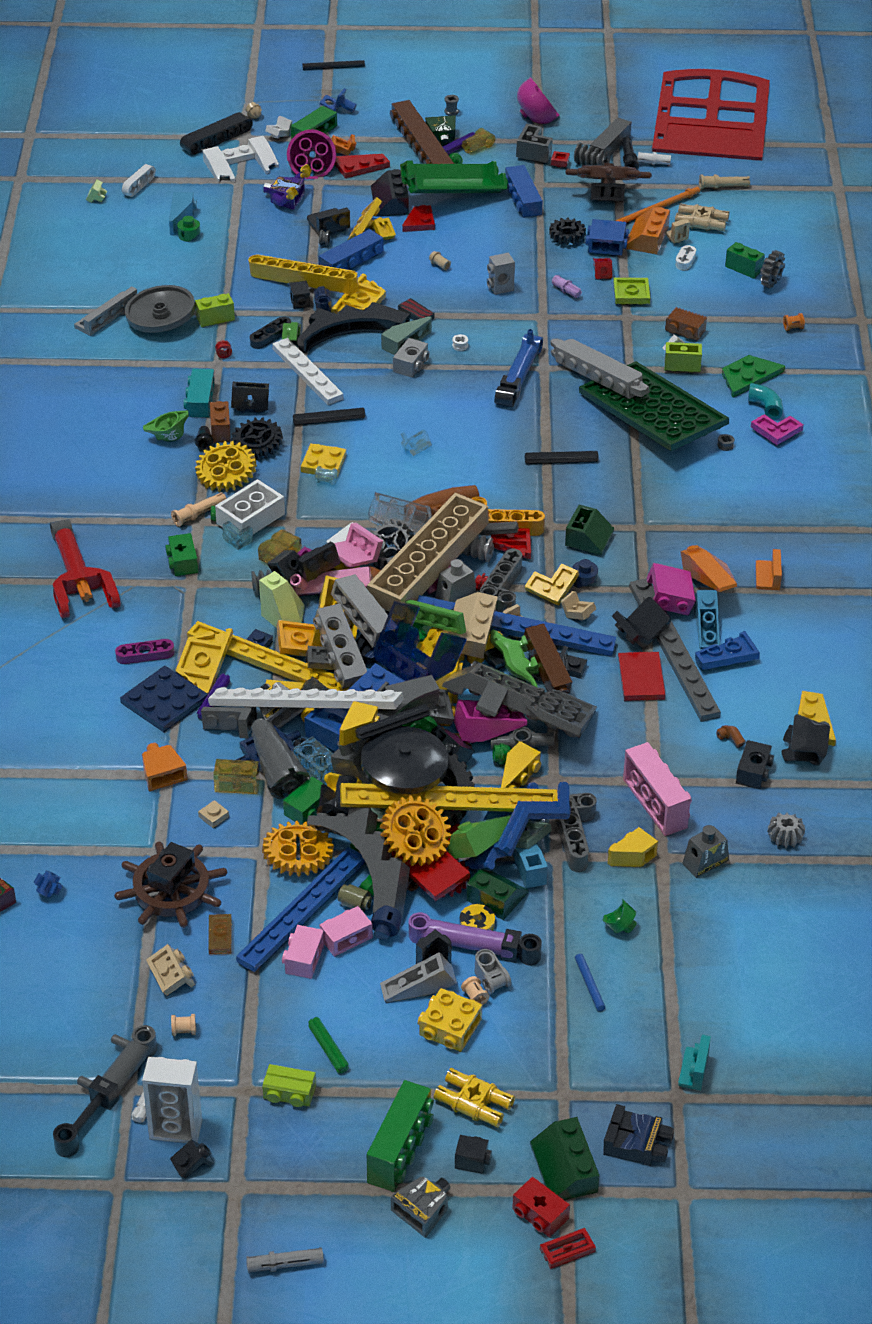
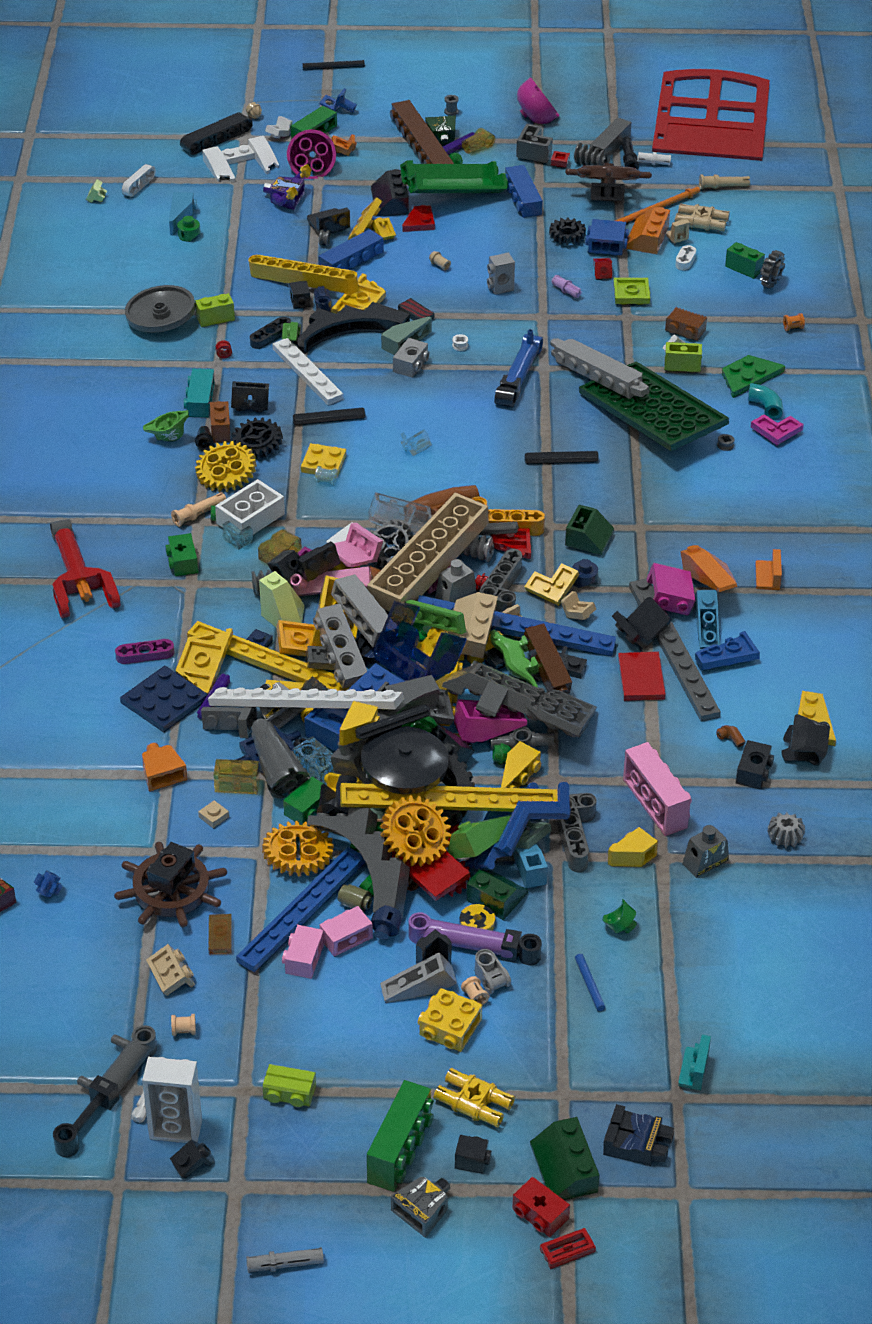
(105, 313): light grey fence -> none
(328, 1045): green axle -> none
(361, 164): red wing -> none

